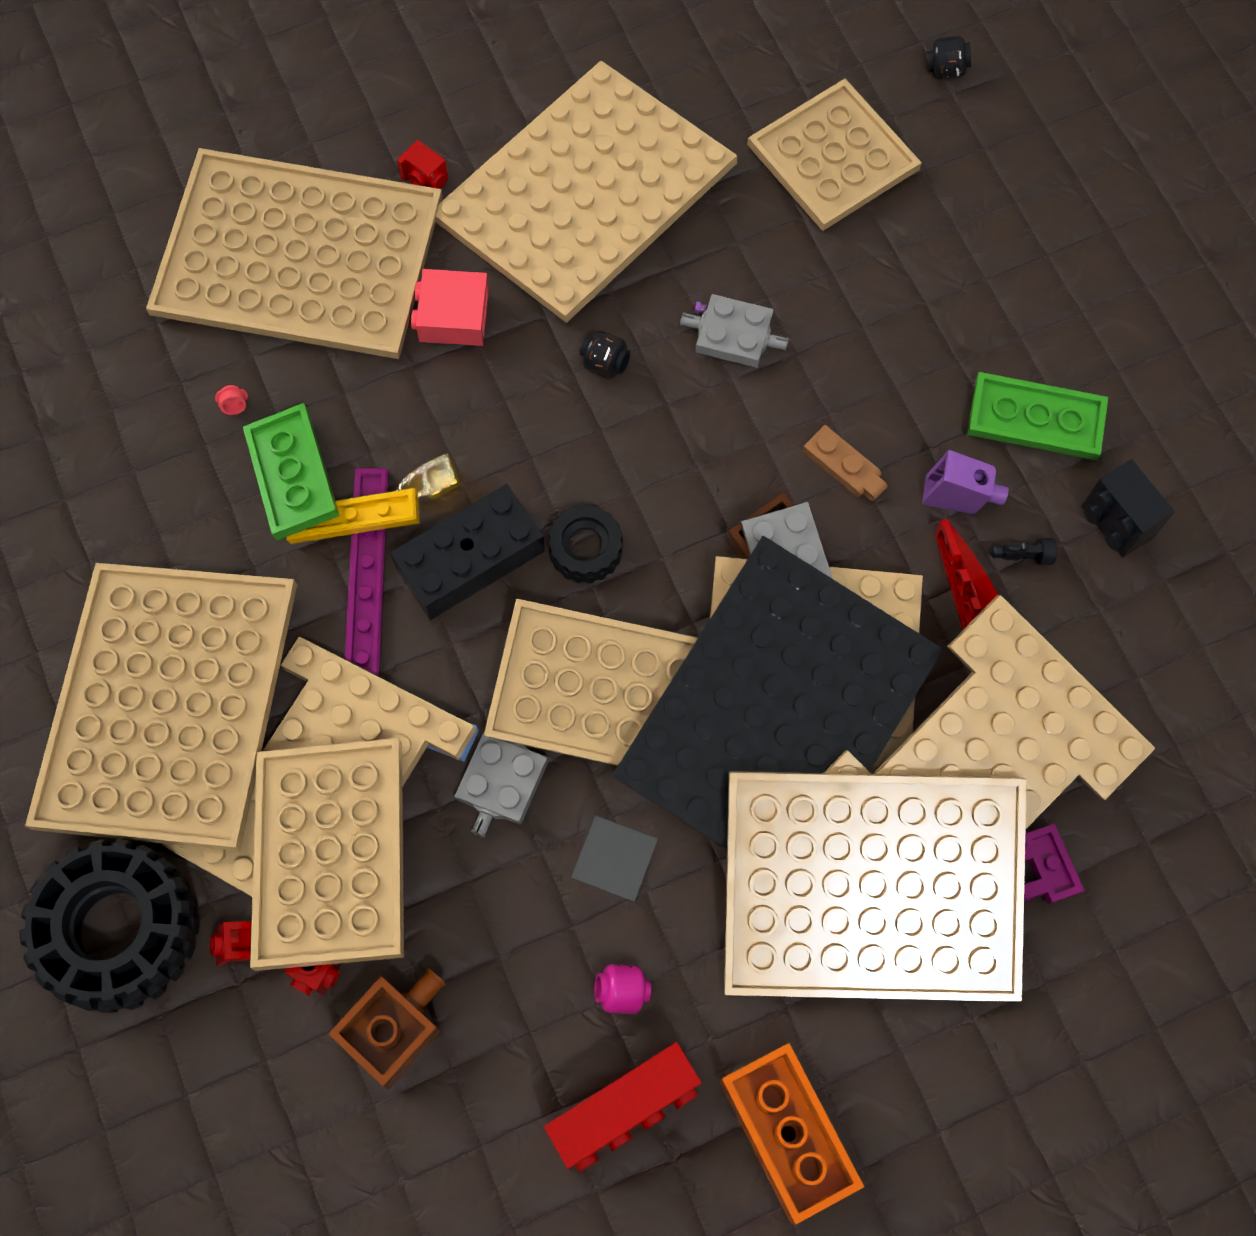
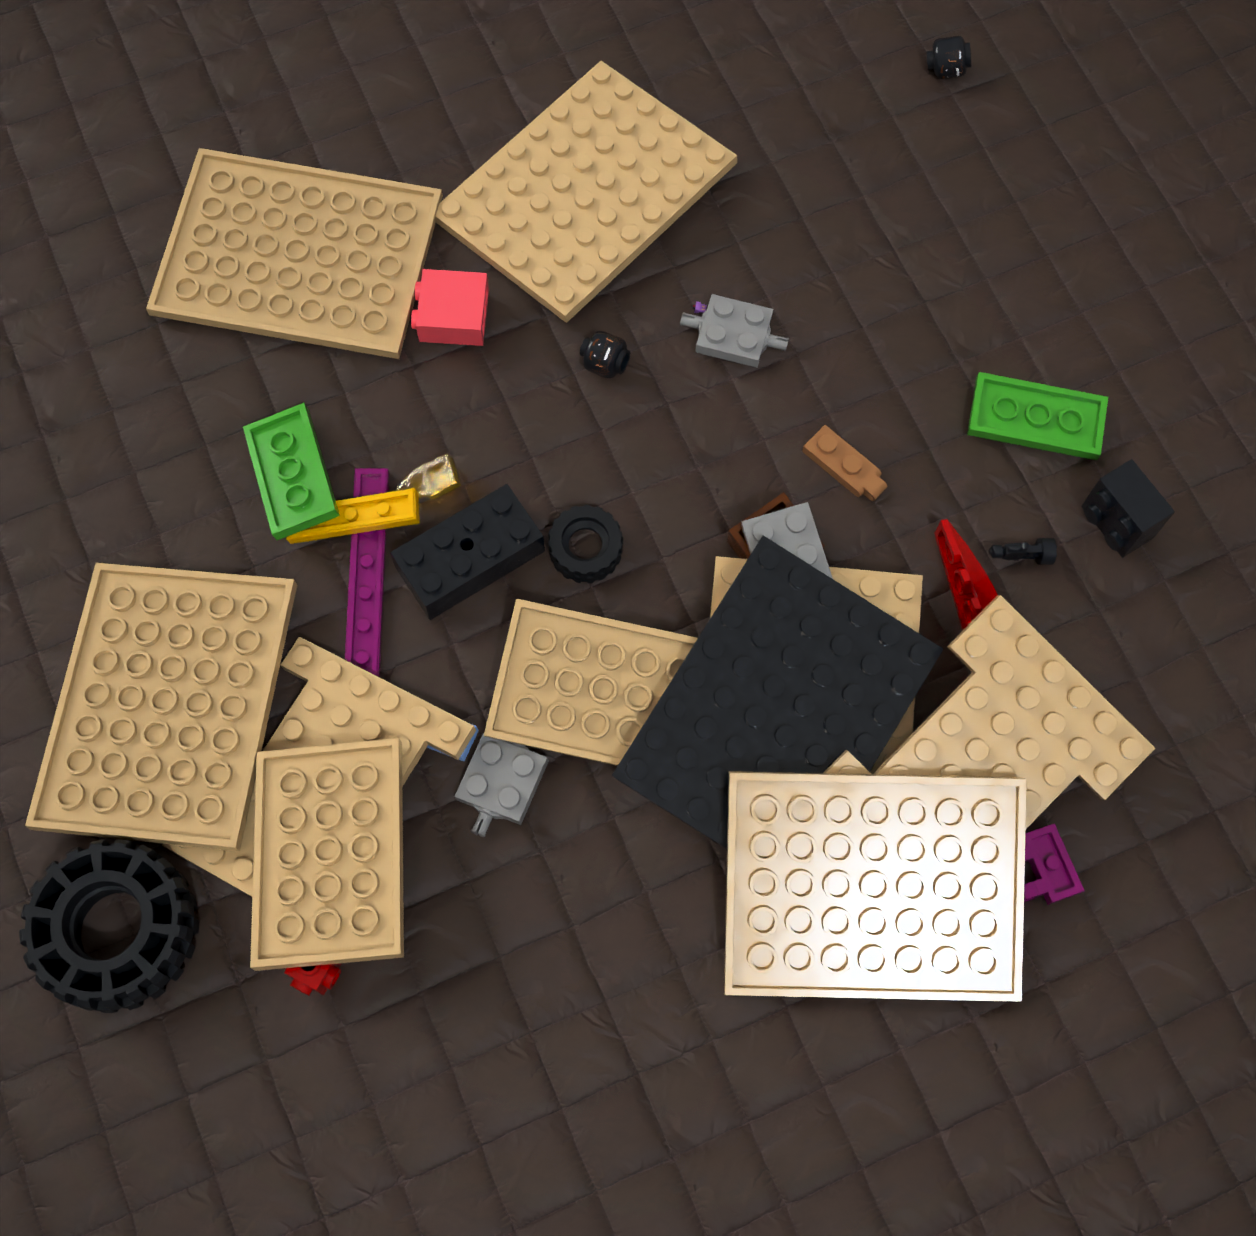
(231, 399): coral plate -> none
(231, 942): red bracket -> none
(389, 1028): dark orange brick -> none
(423, 166): red brick -> none
(614, 858): dark grey sticker -> none
(622, 989): dark pink head -> none
(623, 1106): red brick -> none
(814, 1166): orange brick -> none
(834, 154): tan plate -> none
(962, 484): medium lavender torso -> none

